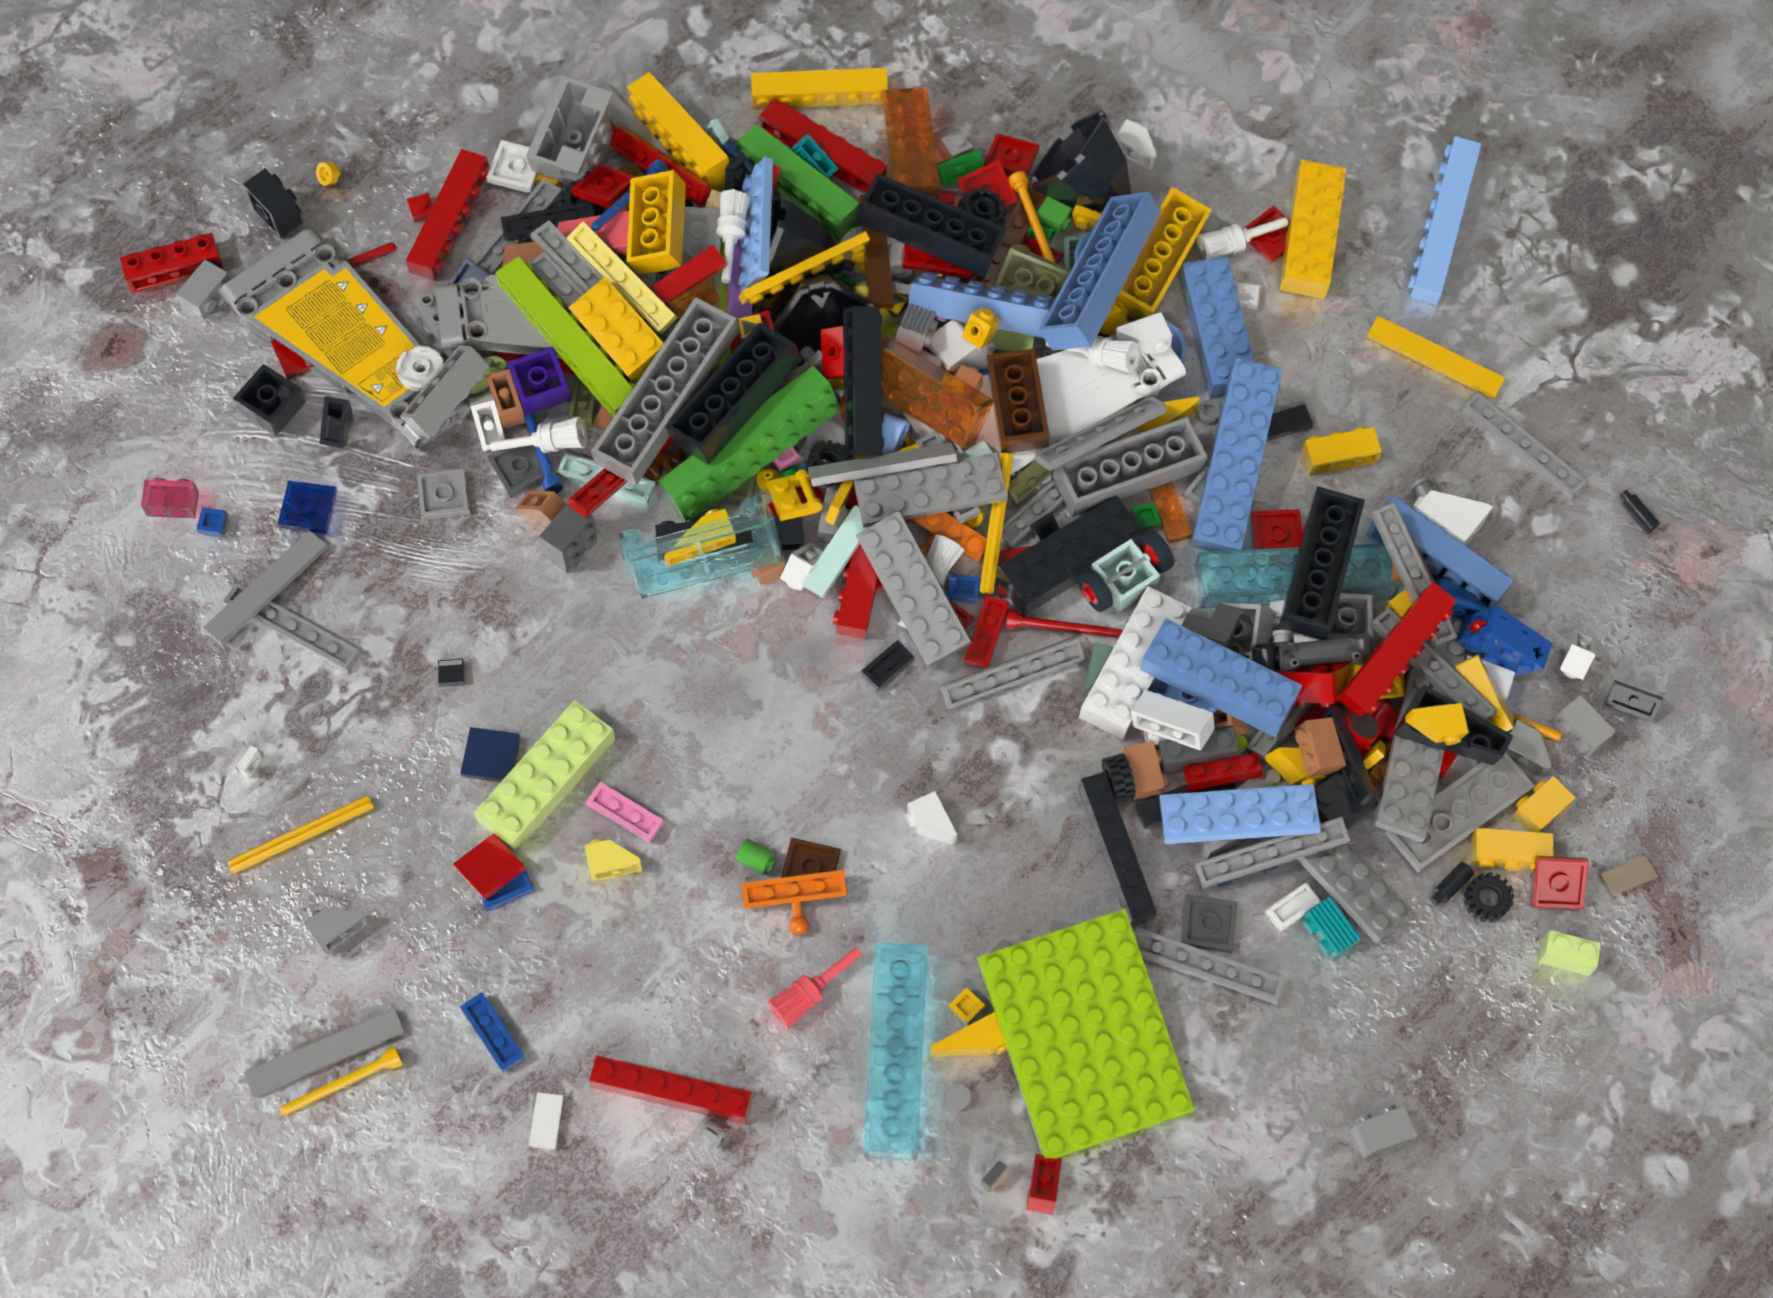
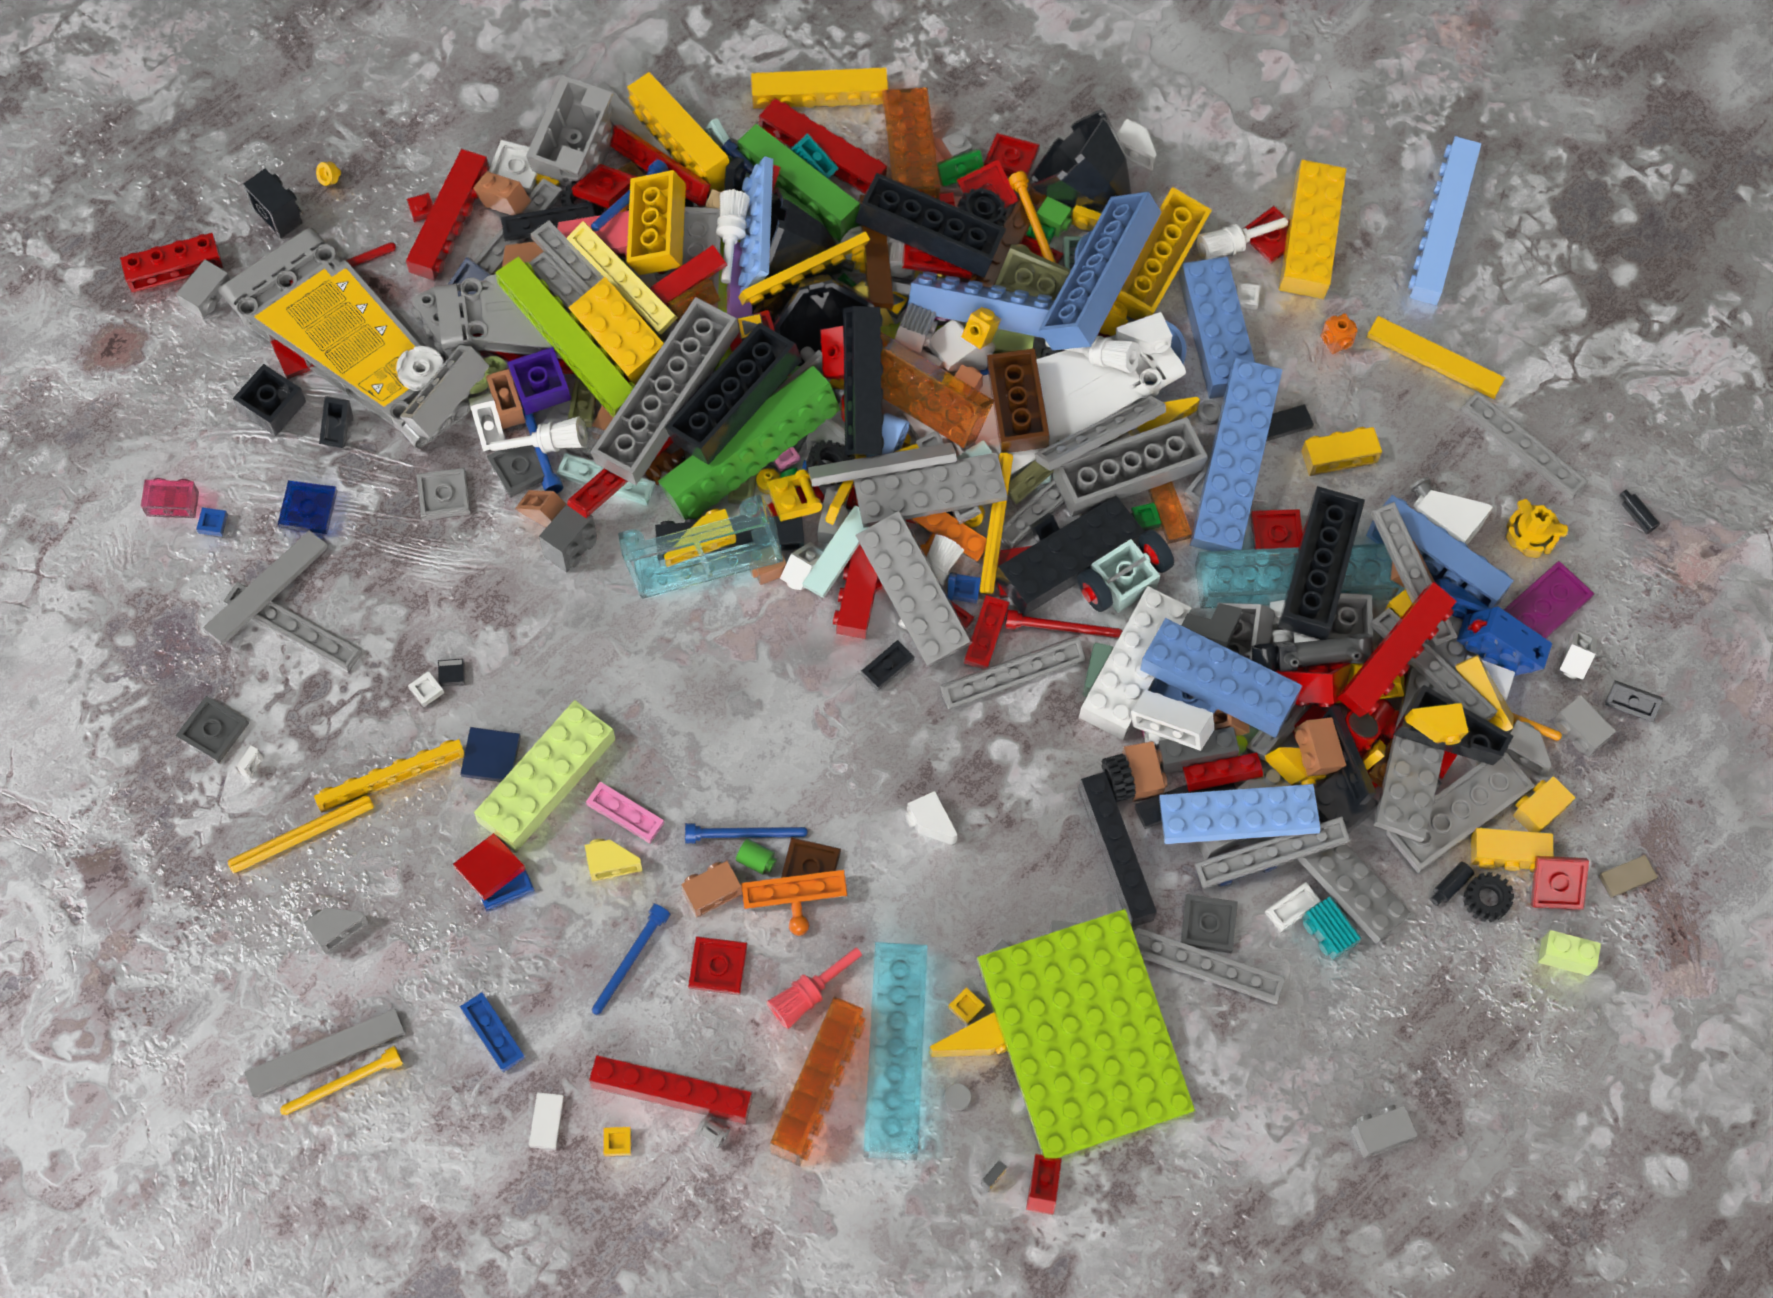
(212, 729): none -> dark grey tile
(381, 778): none -> yellow plate
(426, 689): none -> white plate
(502, 194): none -> nougat brick
(617, 1141): none -> yellow plate
(657, 916): none -> blue piece
(695, 833): none -> blue piece
(711, 888): none -> nougat brick
(717, 965): none -> red tile
(816, 1082): none -> clear orange brick
(1339, 333): none -> orange brick
(1535, 527): none -> yellow piece
(1550, 600): none -> magenta tile

